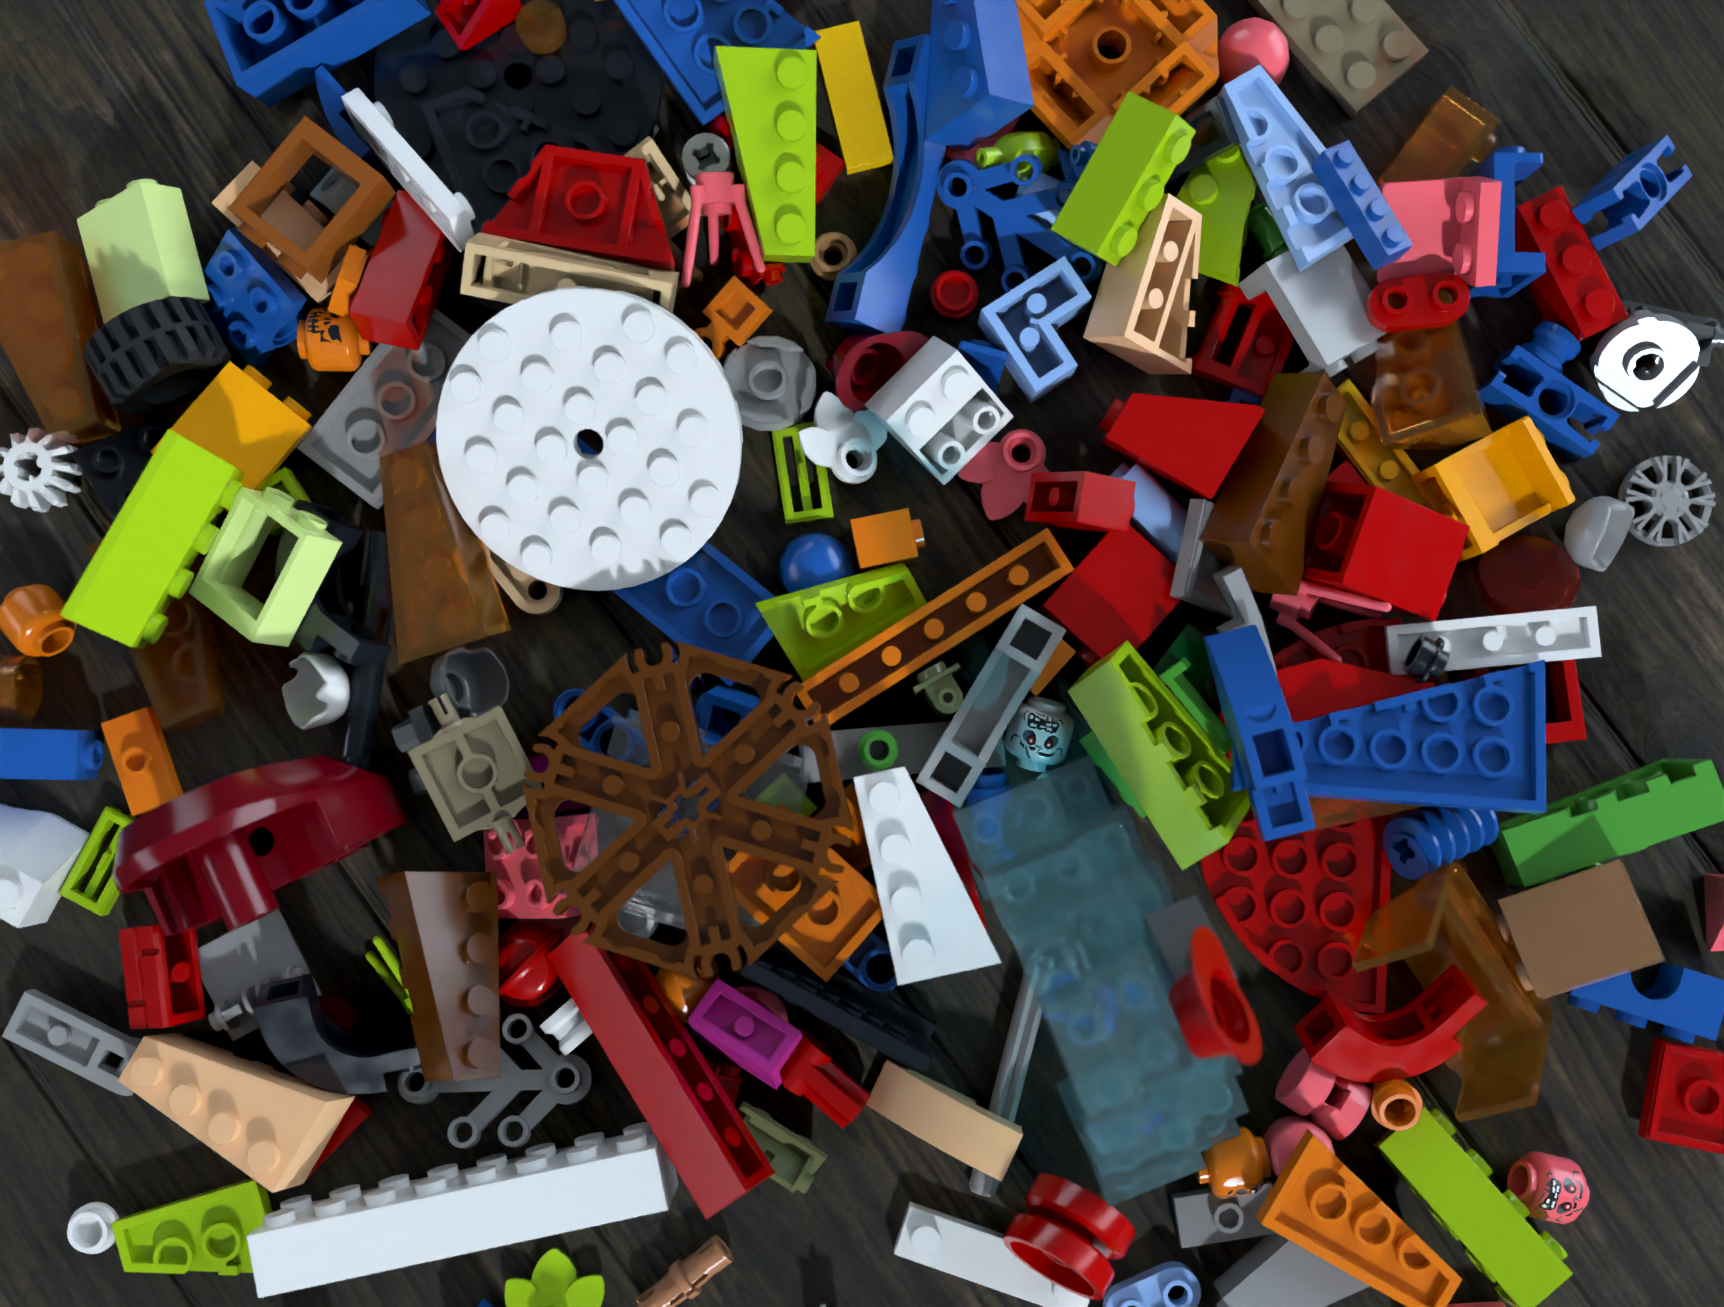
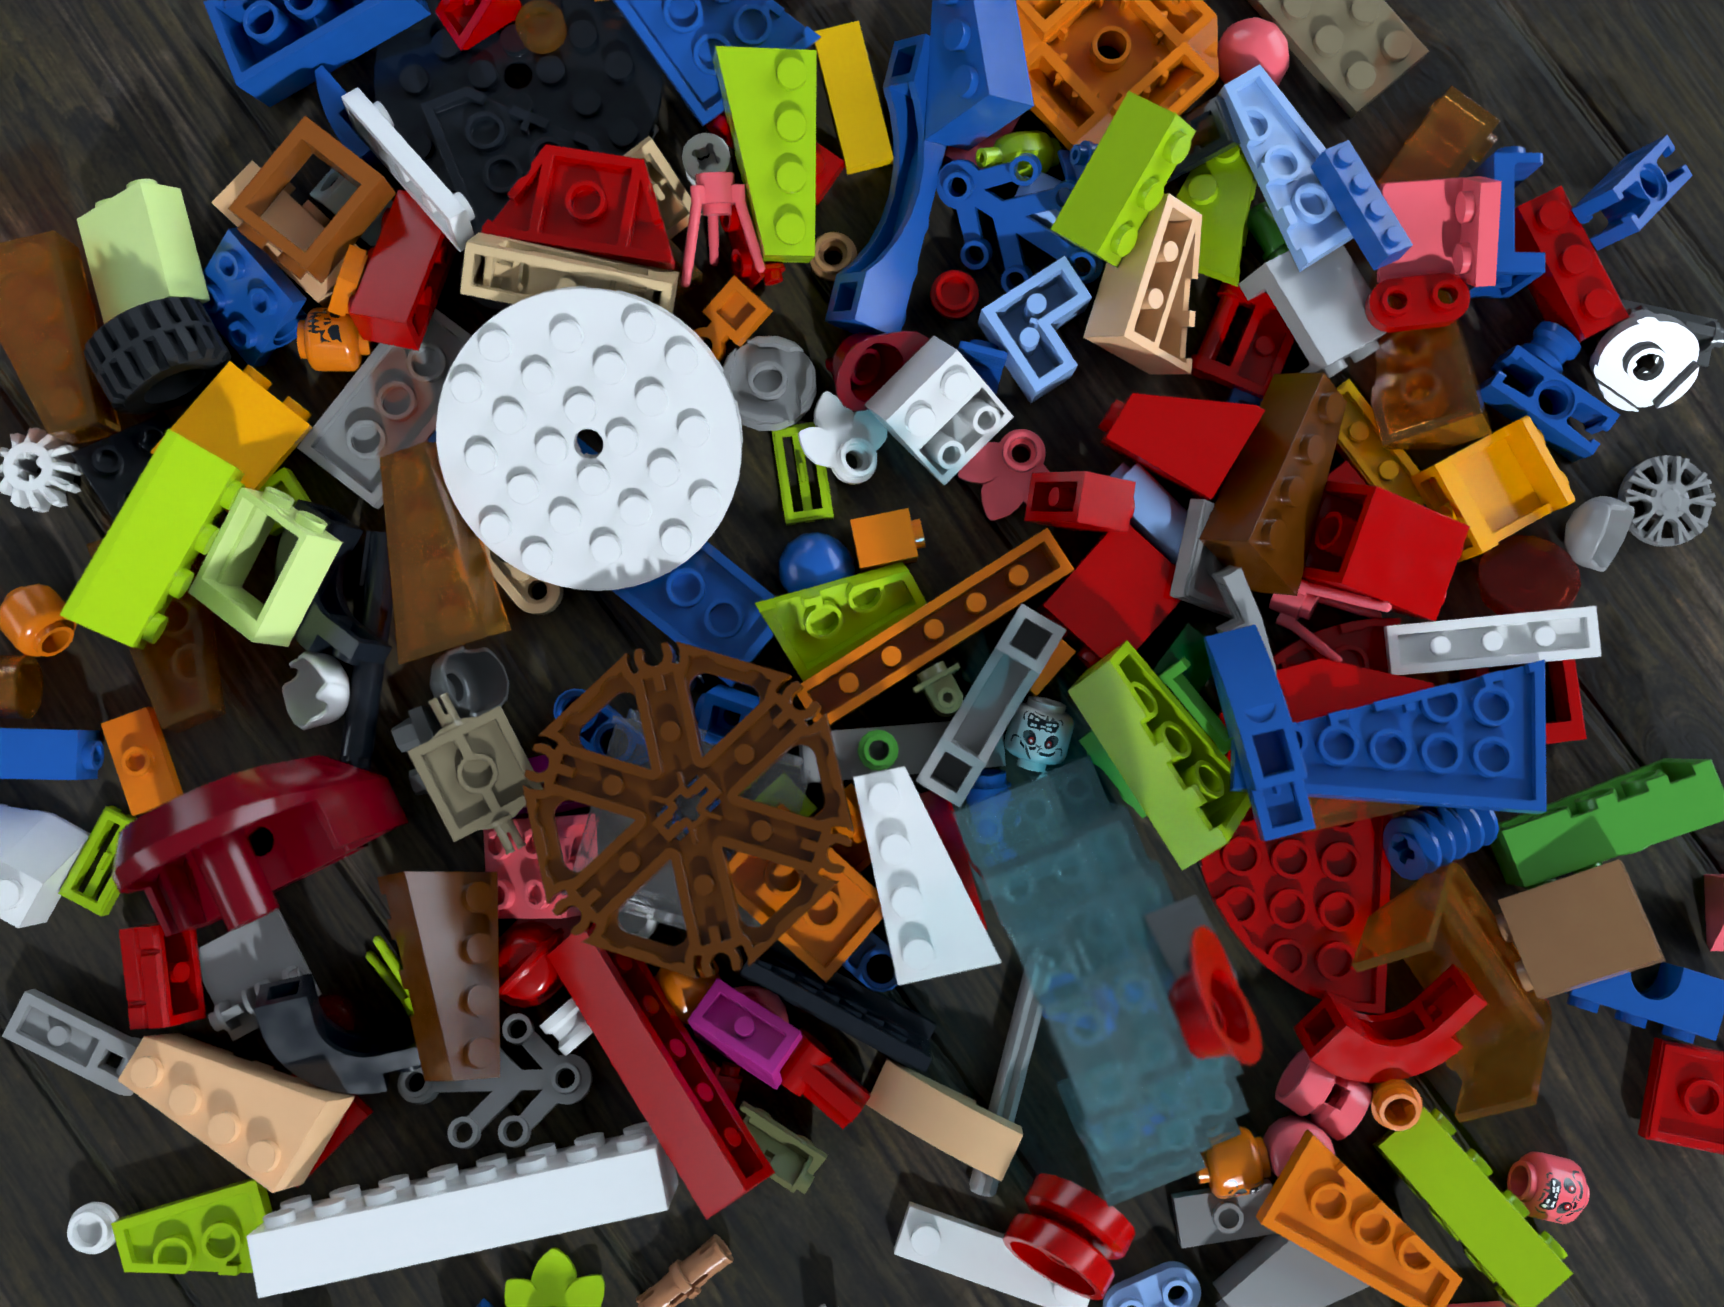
(1426, 659): black plate -> none

